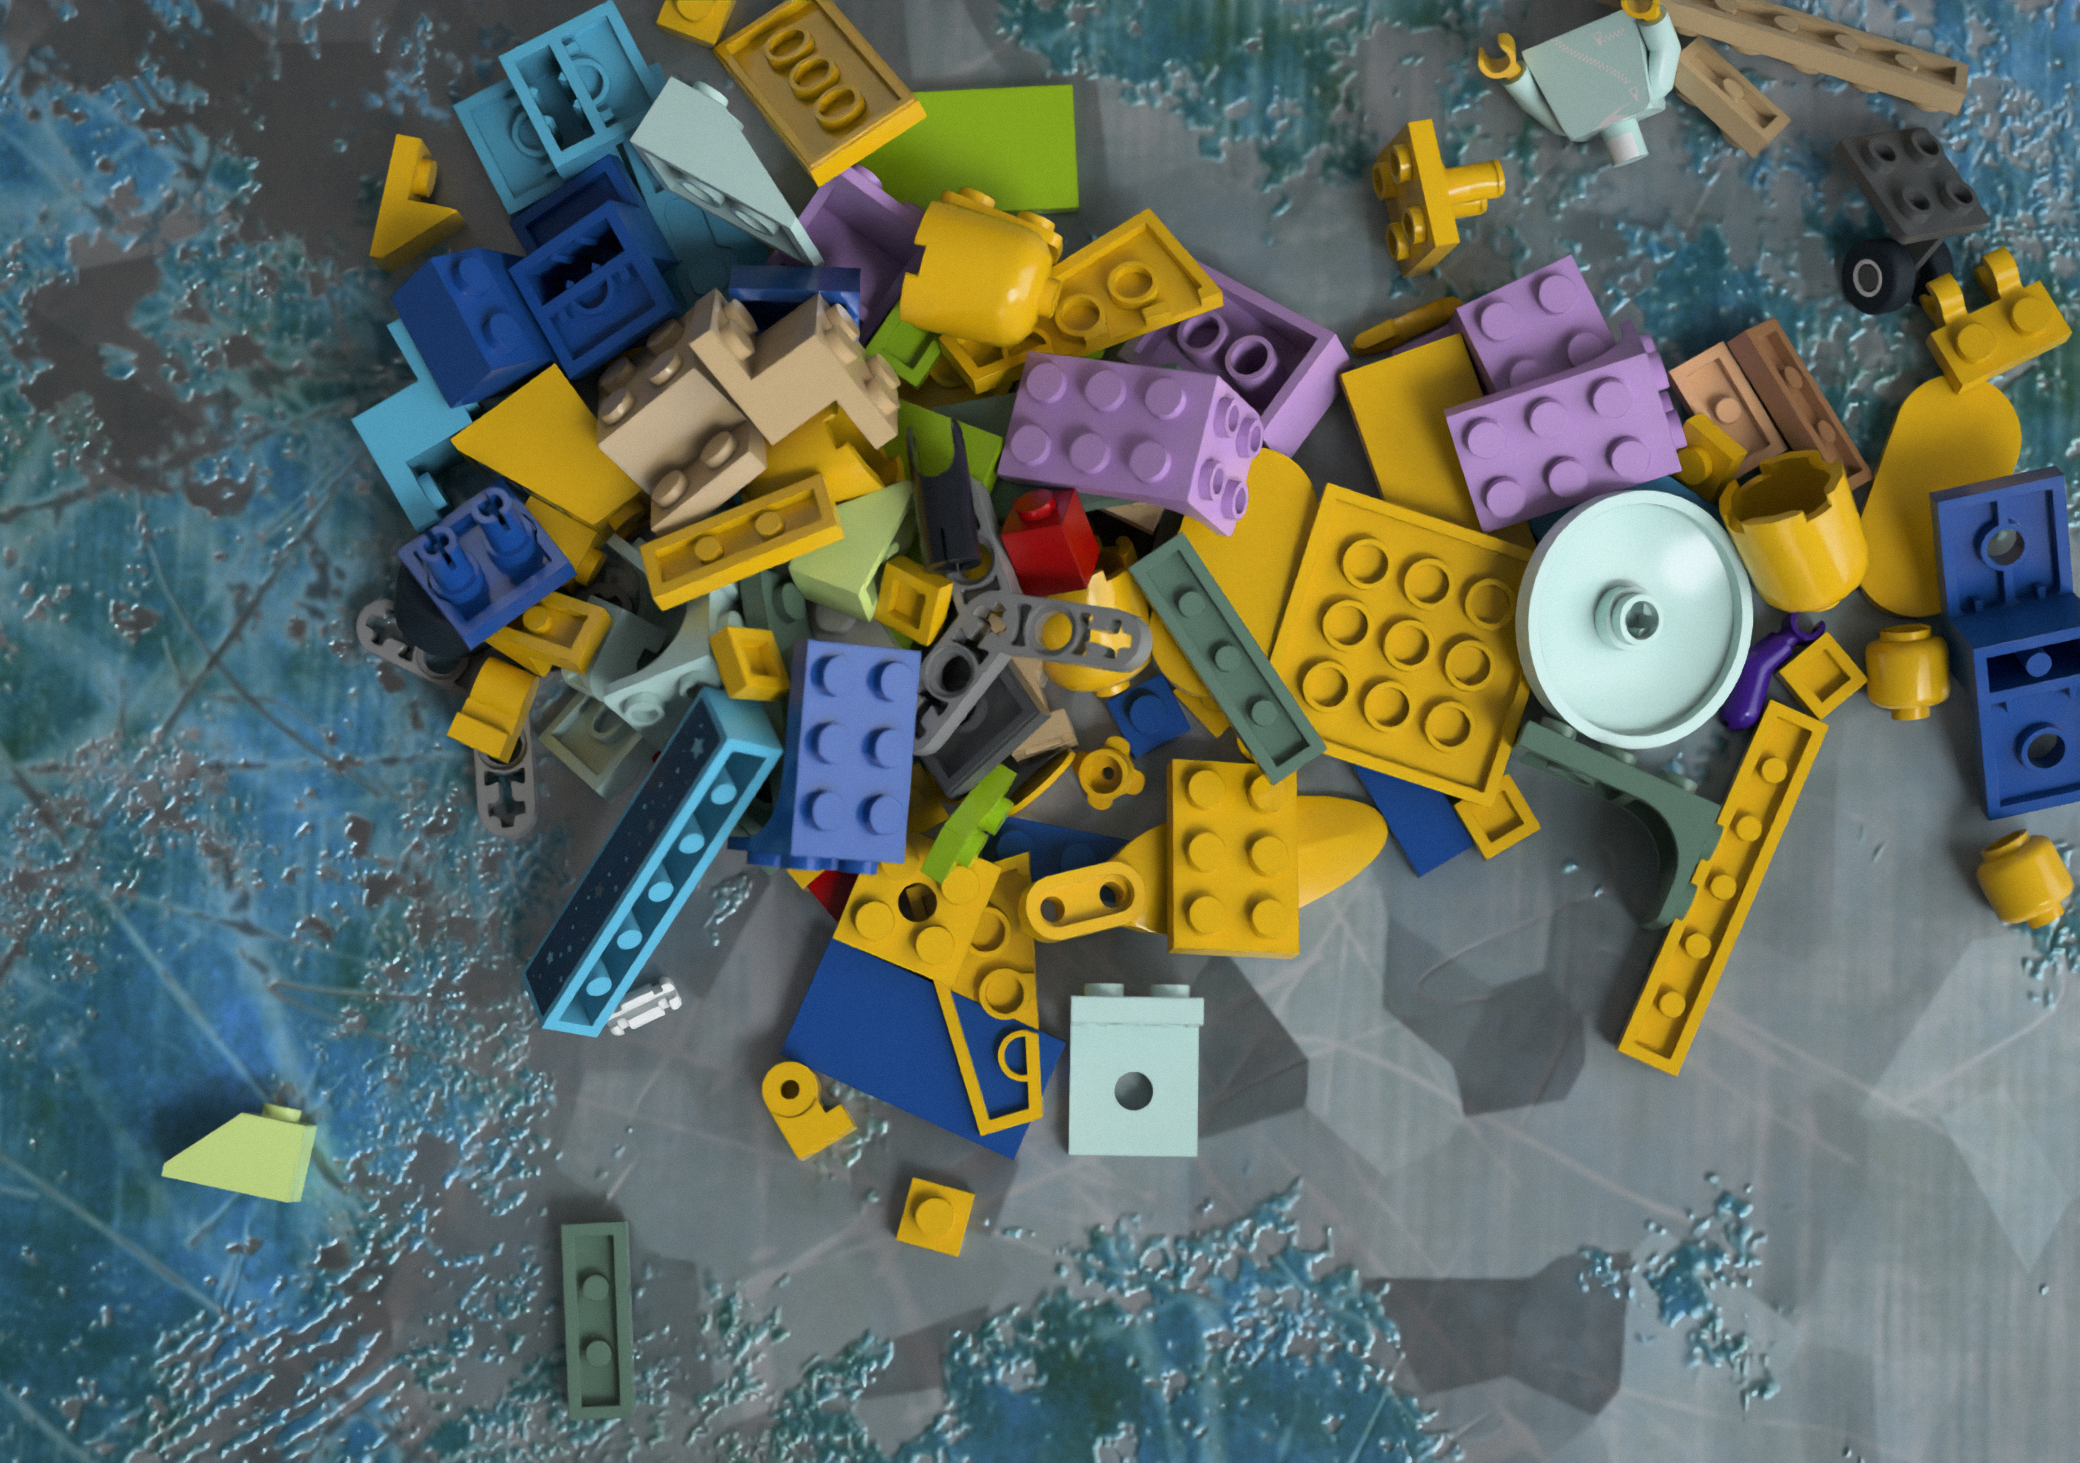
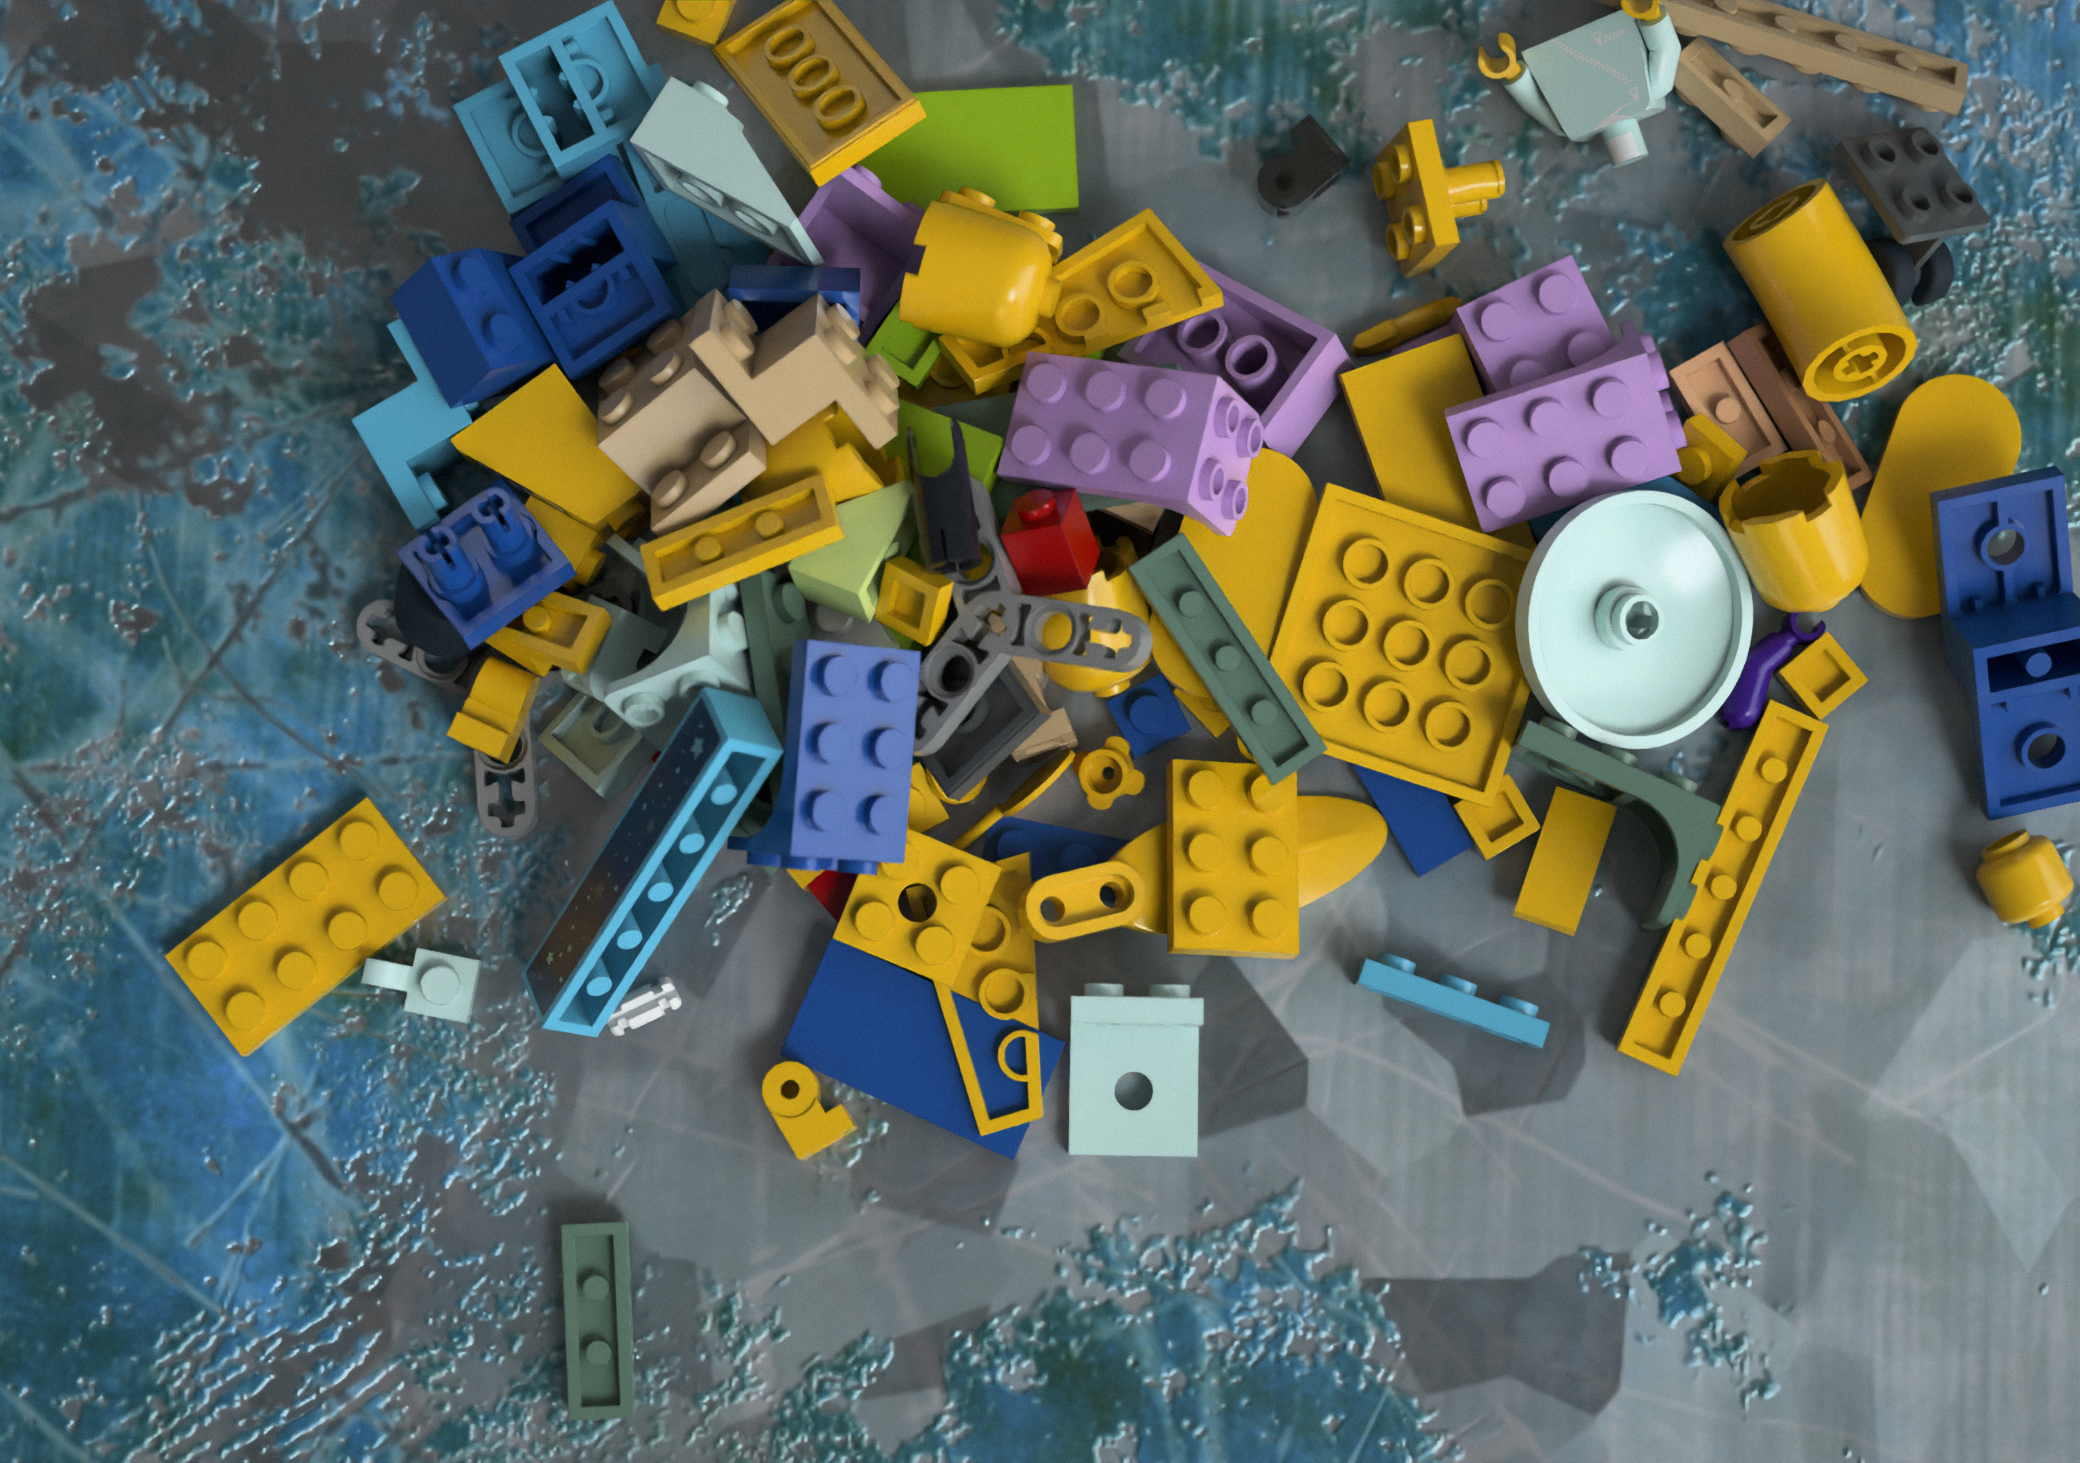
(251, 1155): yellowish green slope -> none
(306, 927): none -> yellow plate
(404, 222): yellow slope -> none
(435, 985): none -> light aqua plate
(750, 664): yellow plate -> none
(935, 1216): yellow plate -> none
(963, 834): lime plate -> none
(1298, 179): none -> clear smoke leg
(1452, 999): none -> medium azure plate
(1565, 861): none -> yellow slope
(1822, 293): none -> yellow brick
(1908, 670): yellow head -> none
(1998, 336): yellow plate -> none

